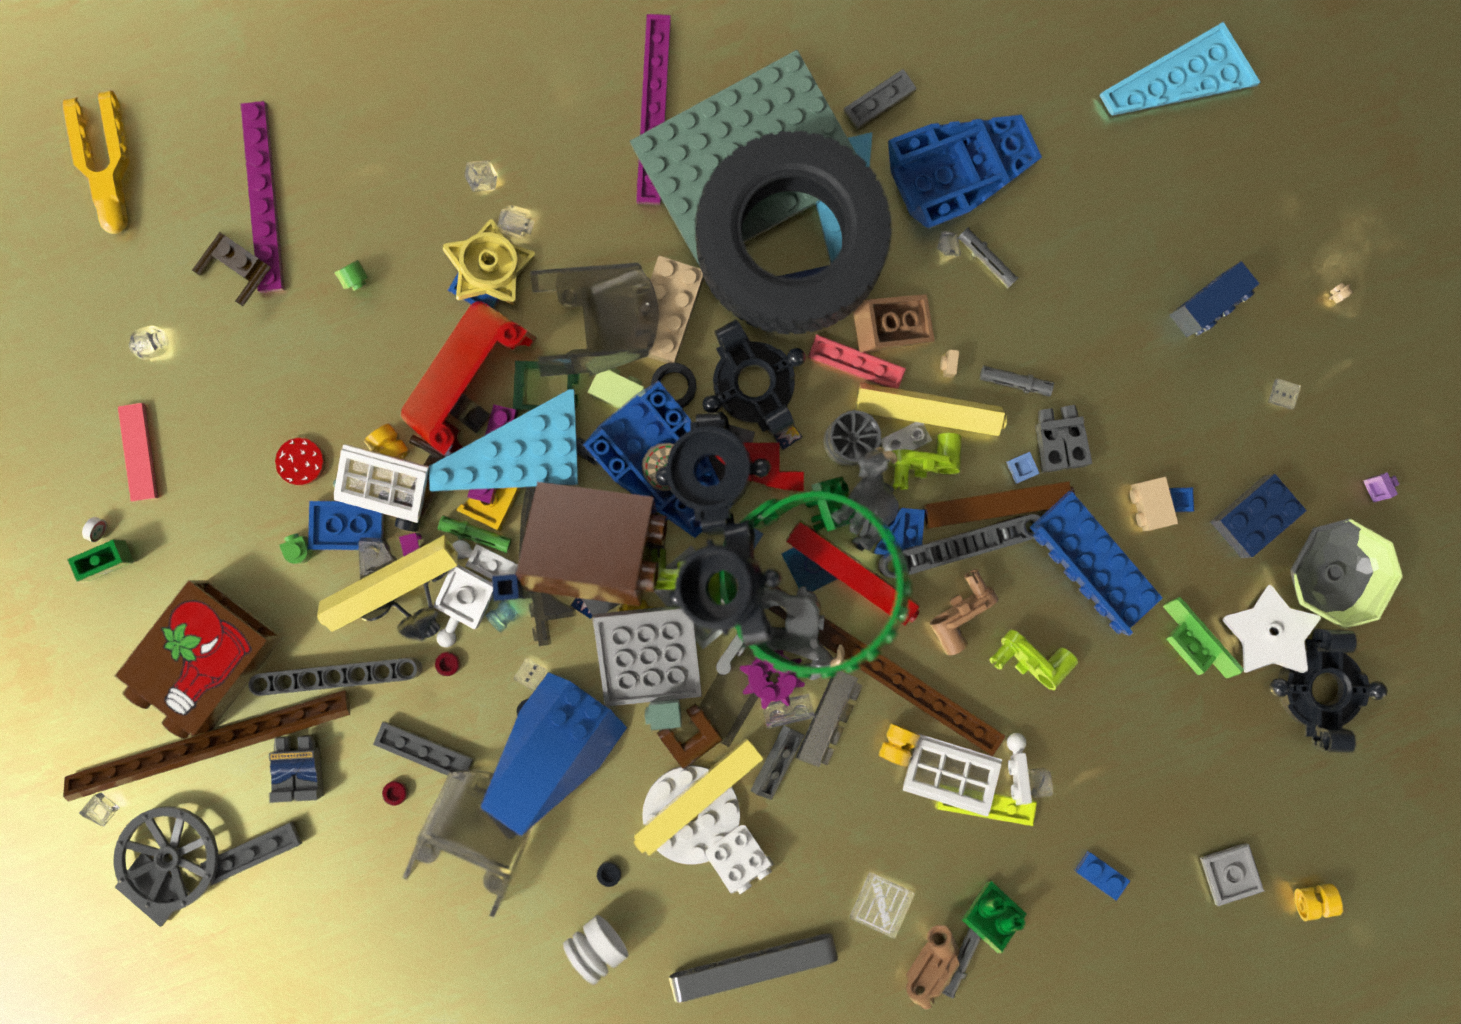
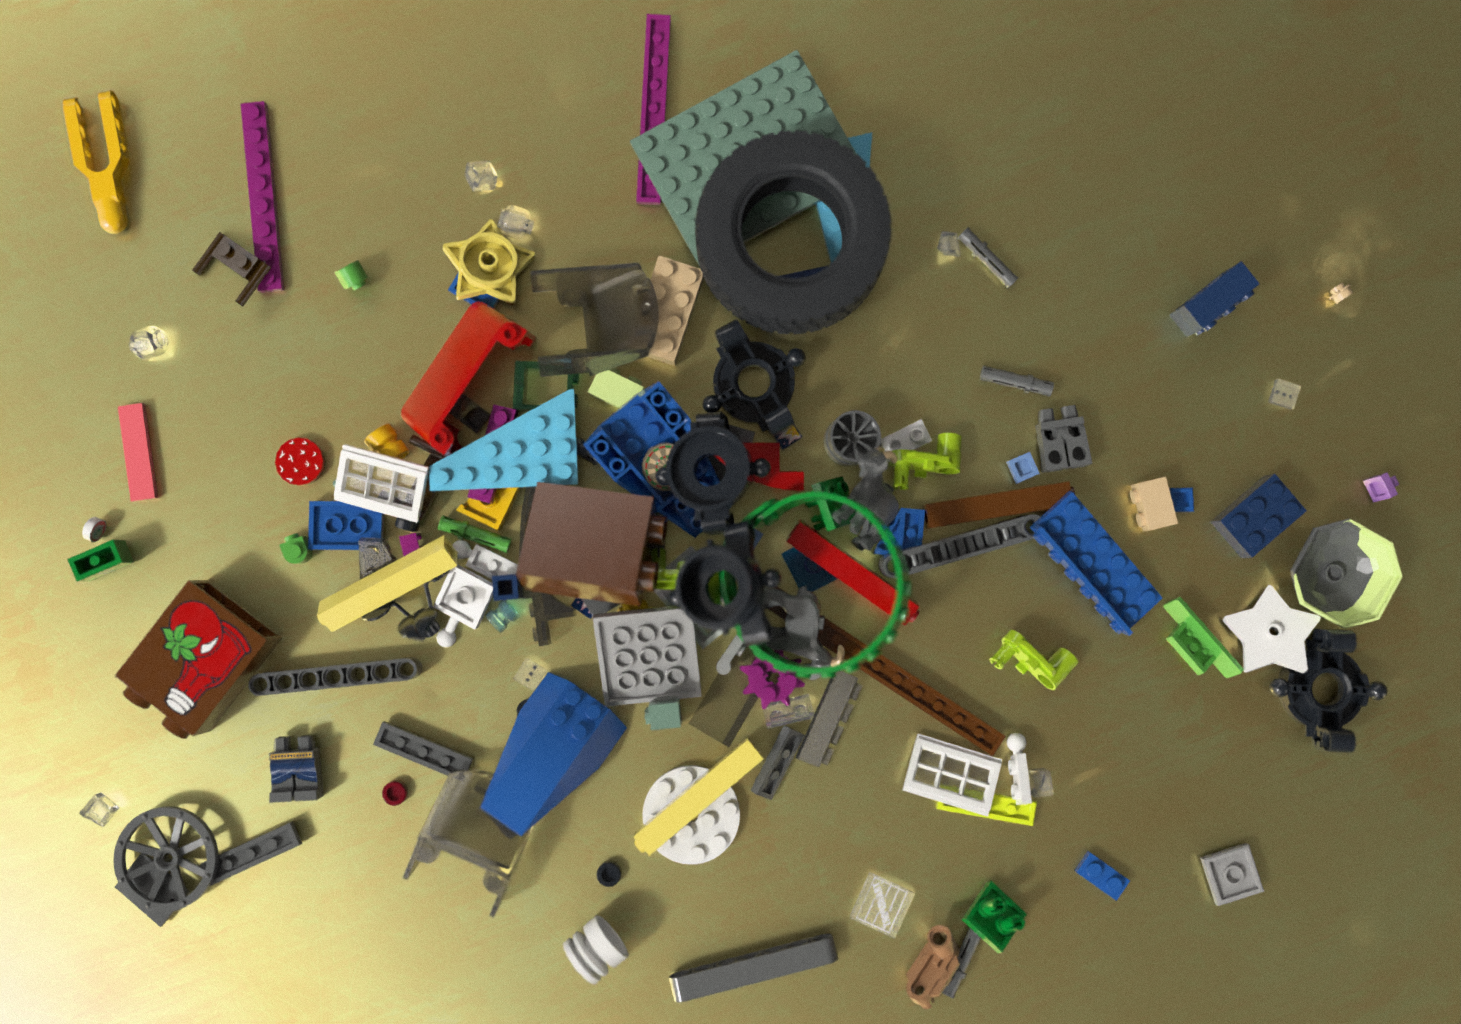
(206, 745): reddish brown plate -> none
(447, 664): dark red tile -> none
(686, 372): black tyre -> none
(696, 745): reddish brown connector -> none
(739, 860): white bracket -> none
(856, 363): coral tile -> none
(879, 99): dark grey plate -> none
(893, 323): medium nougat slope -> none
(899, 745): yellow wheel -> none
(930, 409): light yellow brick -> none
(947, 623): medium nougat piece -> none
(949, 363): tan plate -> none
(958, 165): blue wedge -> none
(1195, 70): medium azure wing -> none
(1317, 902): yellow wheel -> none

